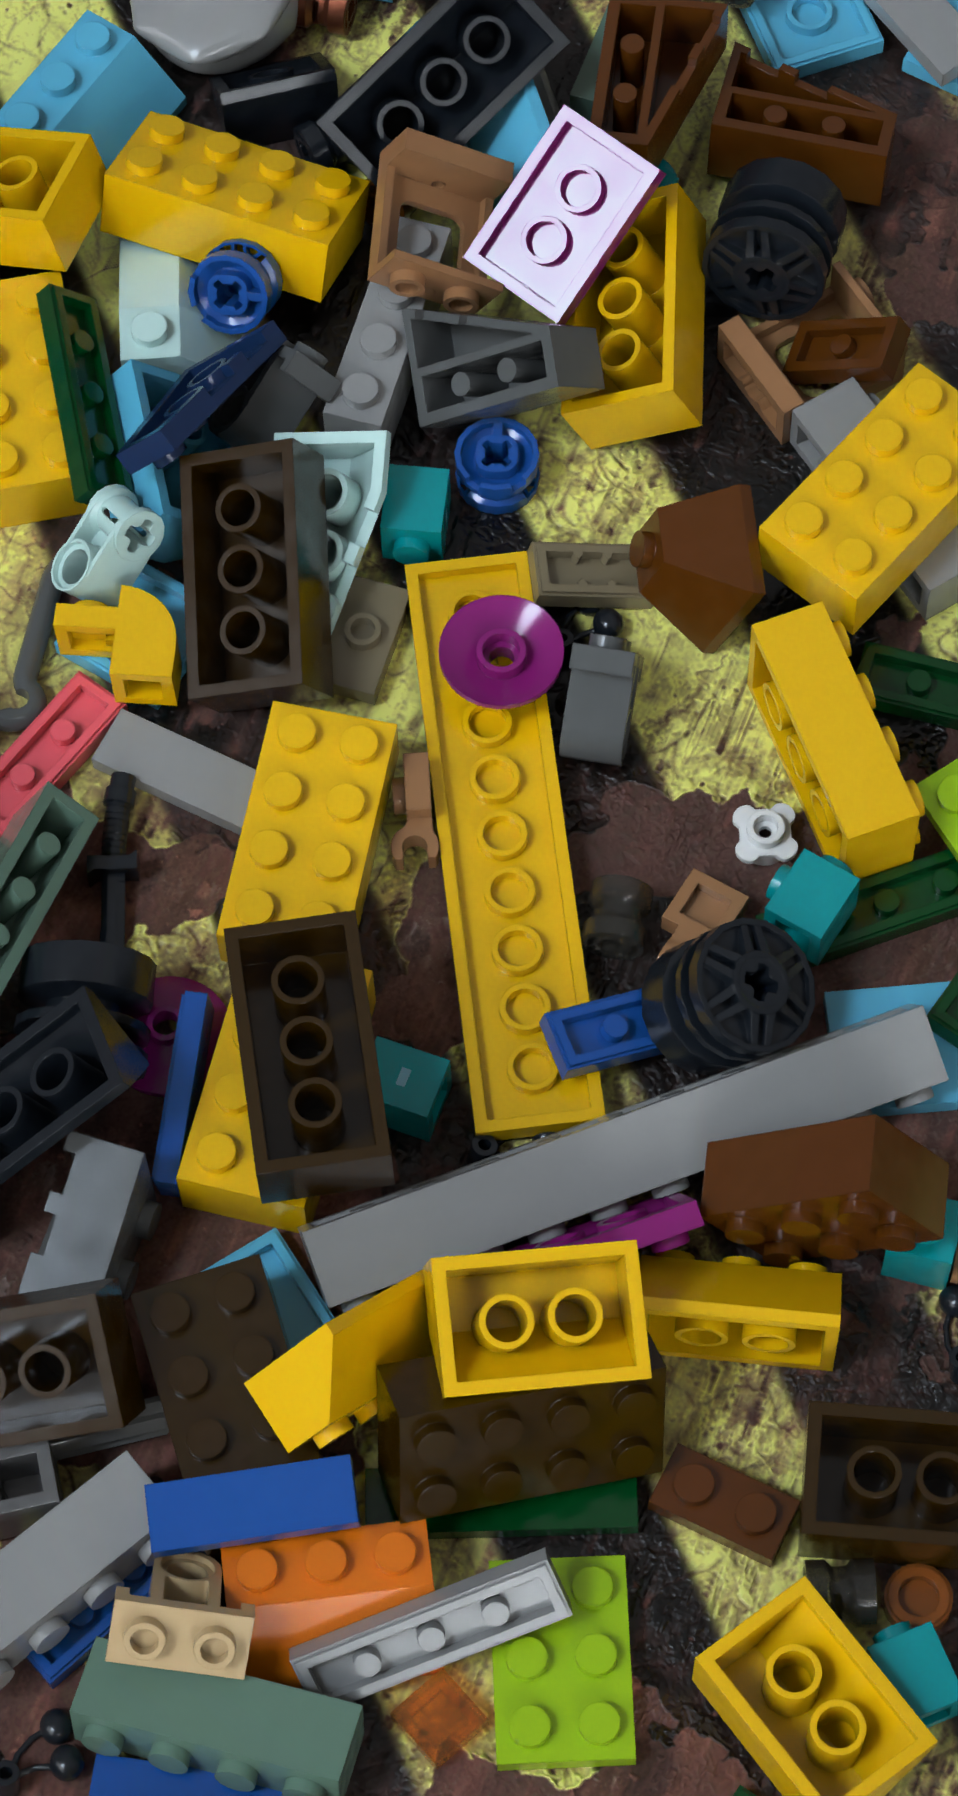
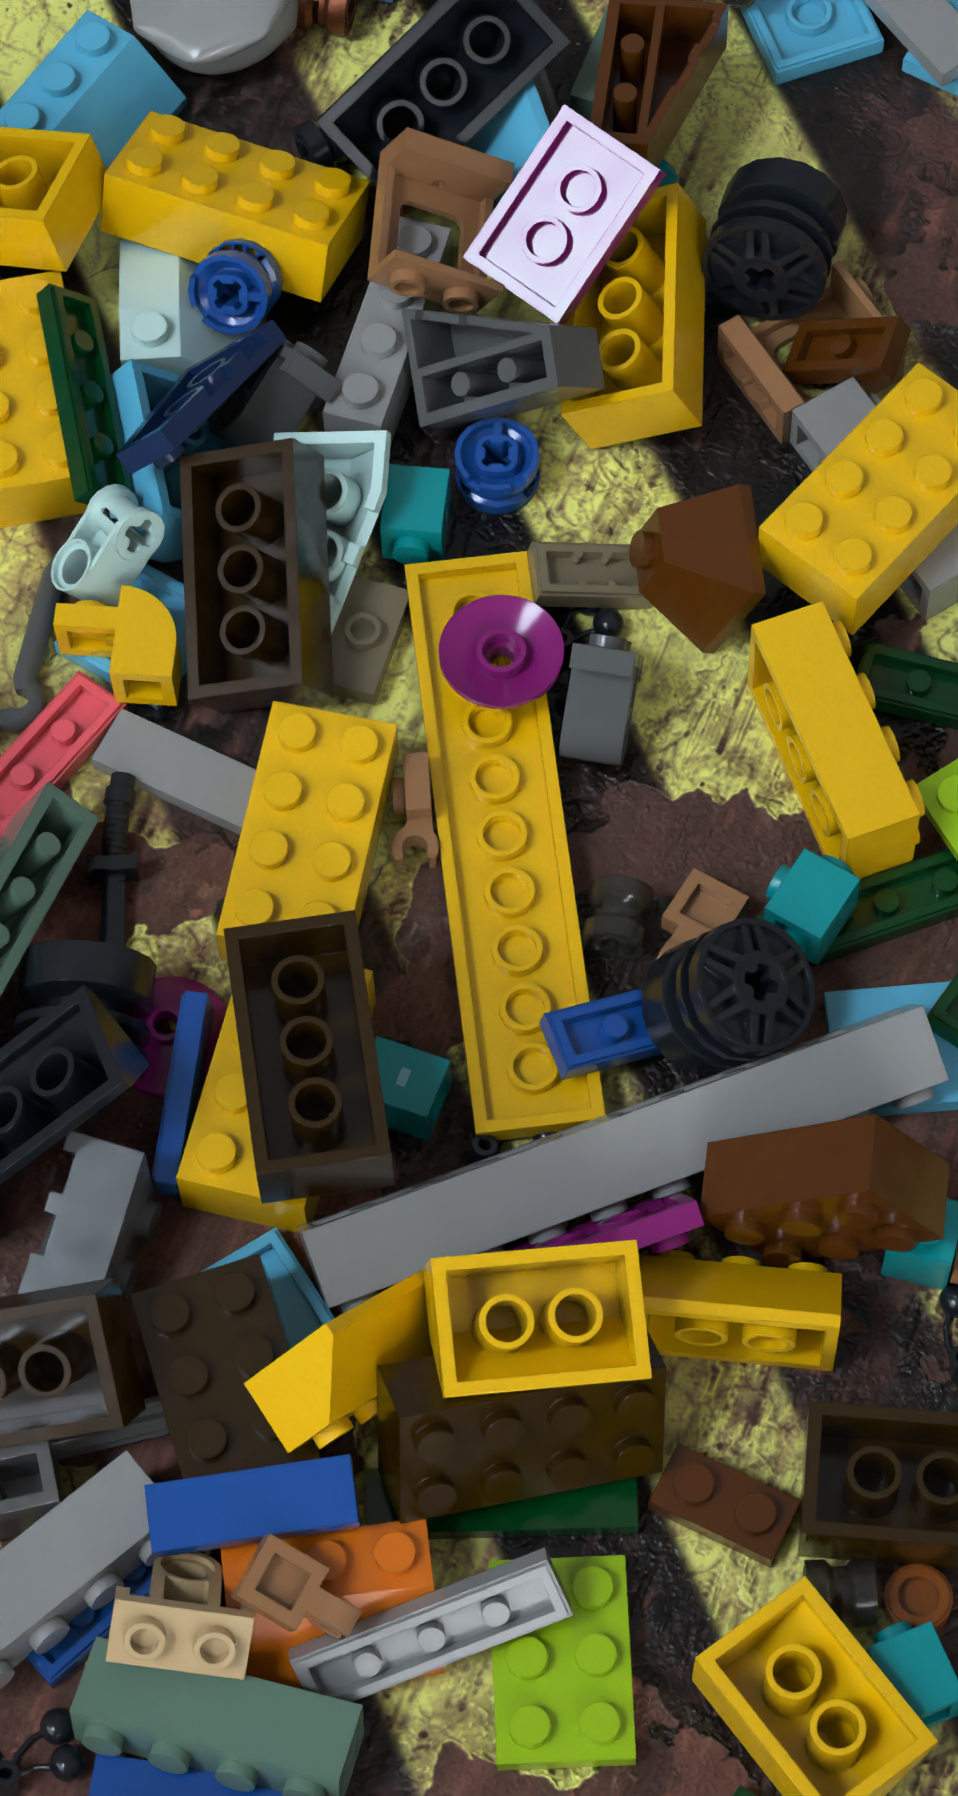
(273, 98): black slope -> none
(286, 1587): none -> medium nougat plate
(439, 1718): clear orange tile -> none
(761, 850): white plate -> none
(778, 115): reddish brown wedge -> none

